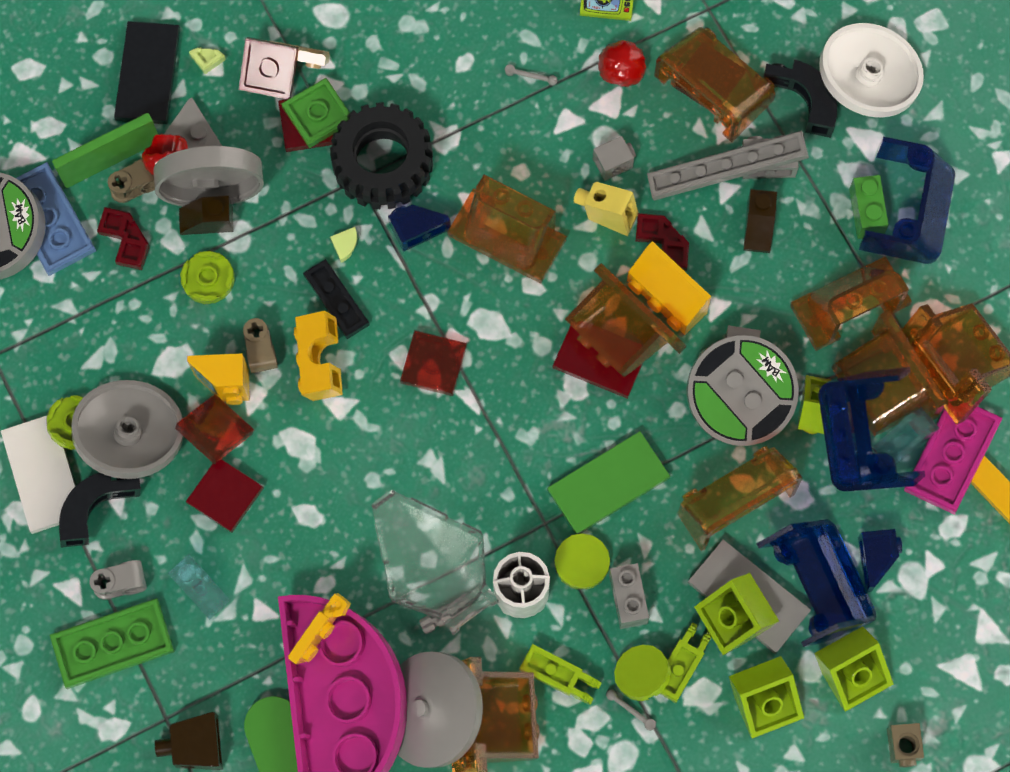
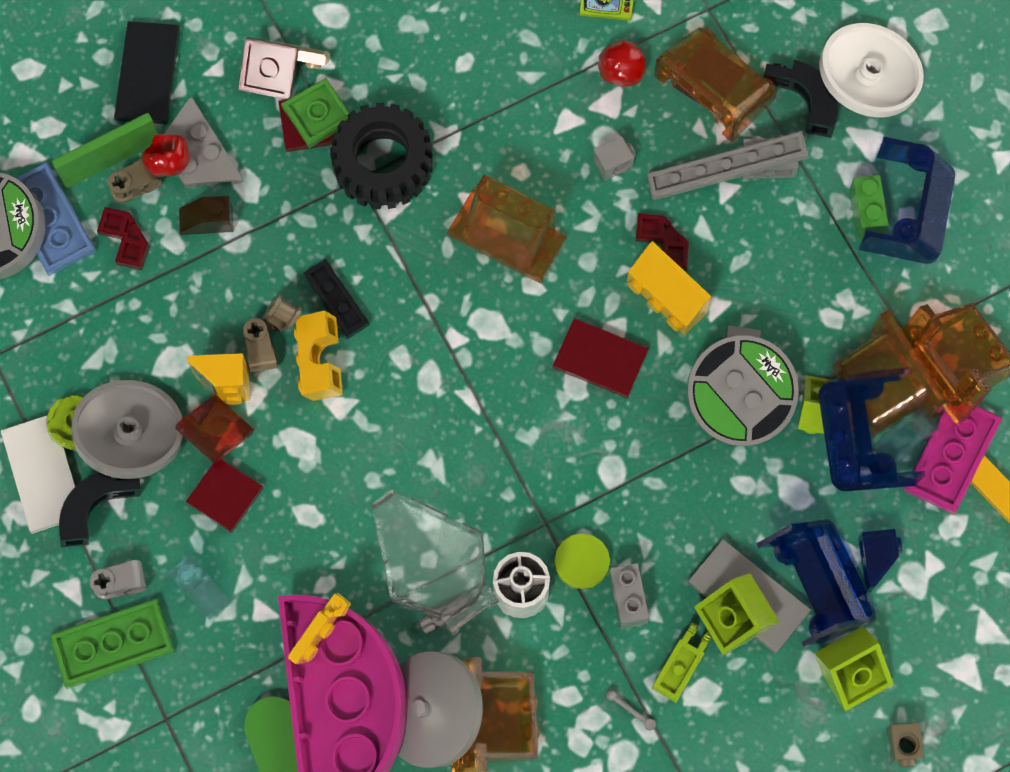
(193, 743): dark brown torso -> none
(207, 58): yellowish green tile -> none
(207, 277): lime tile -> none
(208, 173): light grey brick -> none
(280, 314): none -> dark tan piece
(345, 243): yellowish green tile -> none
(416, 225): clear blue slope -> none
(433, 363): clear red tile -> none
(510, 70): light grey hinge -> none
(557, 673): lime hinge -> none
(608, 483): bright green tile -> none
(609, 206): light yellow torso -> none
(619, 325): clear orange windscreen -> none
(642, 672): lime tile -> none
(737, 494): clear orange windscreen -> none
(760, 220): dark brown slope -> none
(766, 696): lime slope -> none
(847, 298): clear orange windscreen -> none

